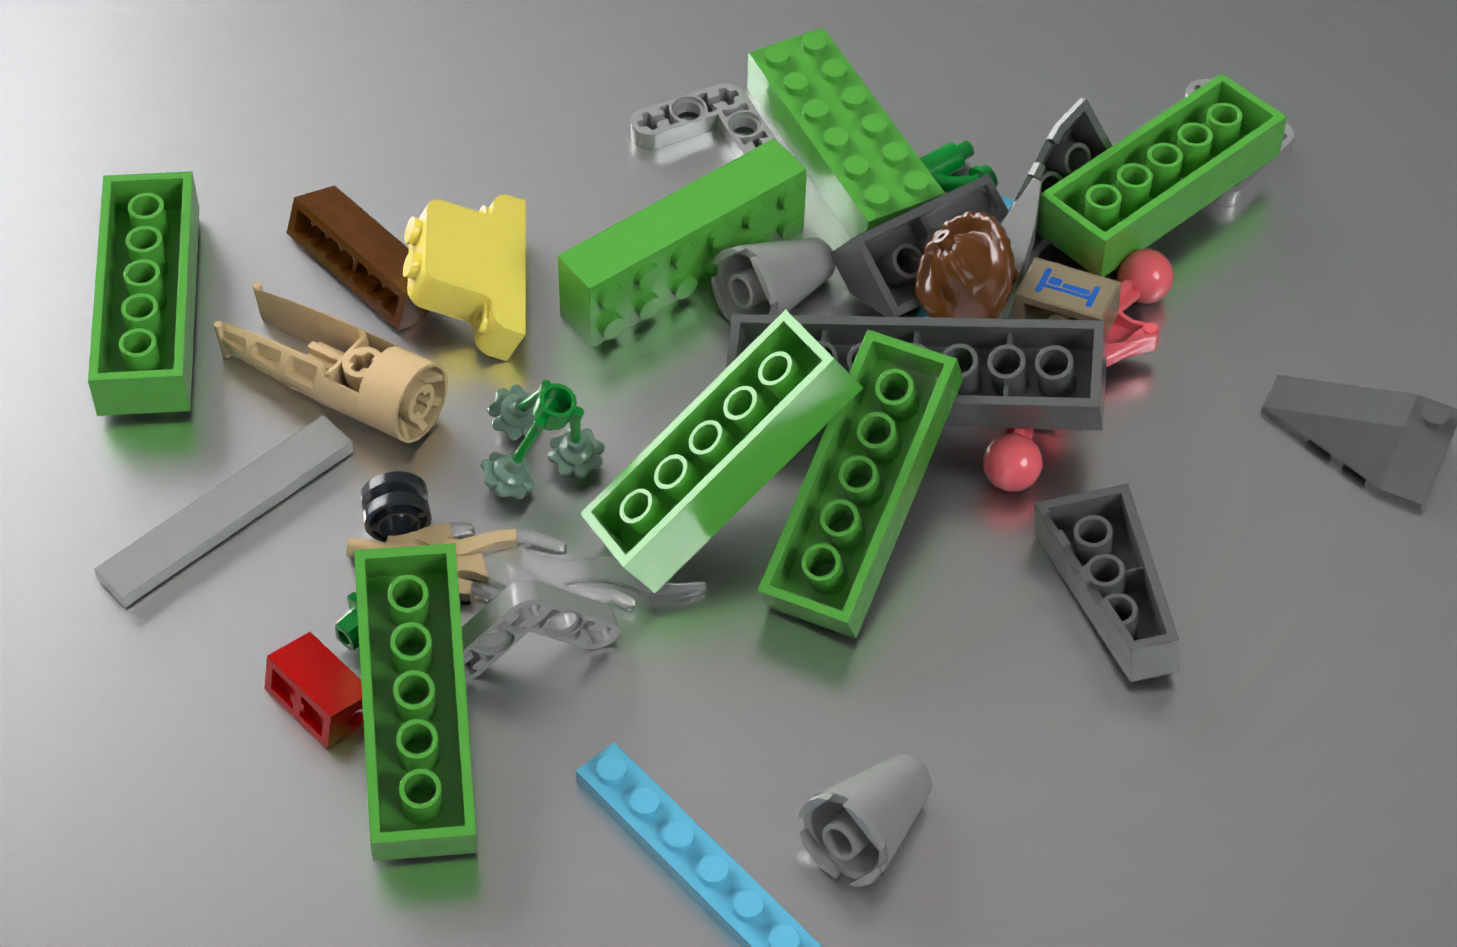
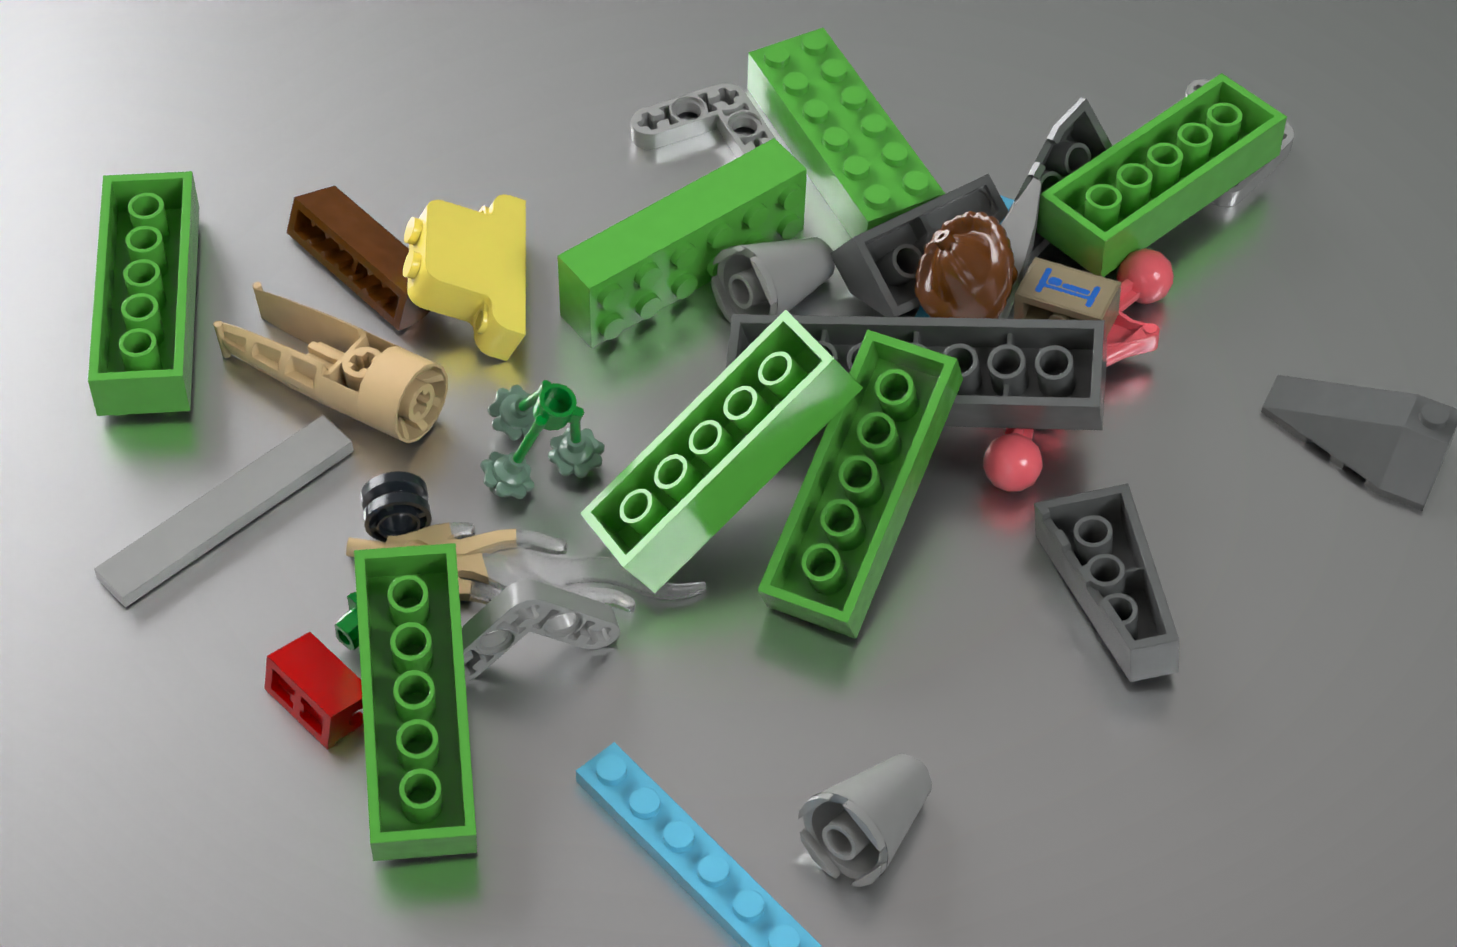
(950, 159): green plant -> none

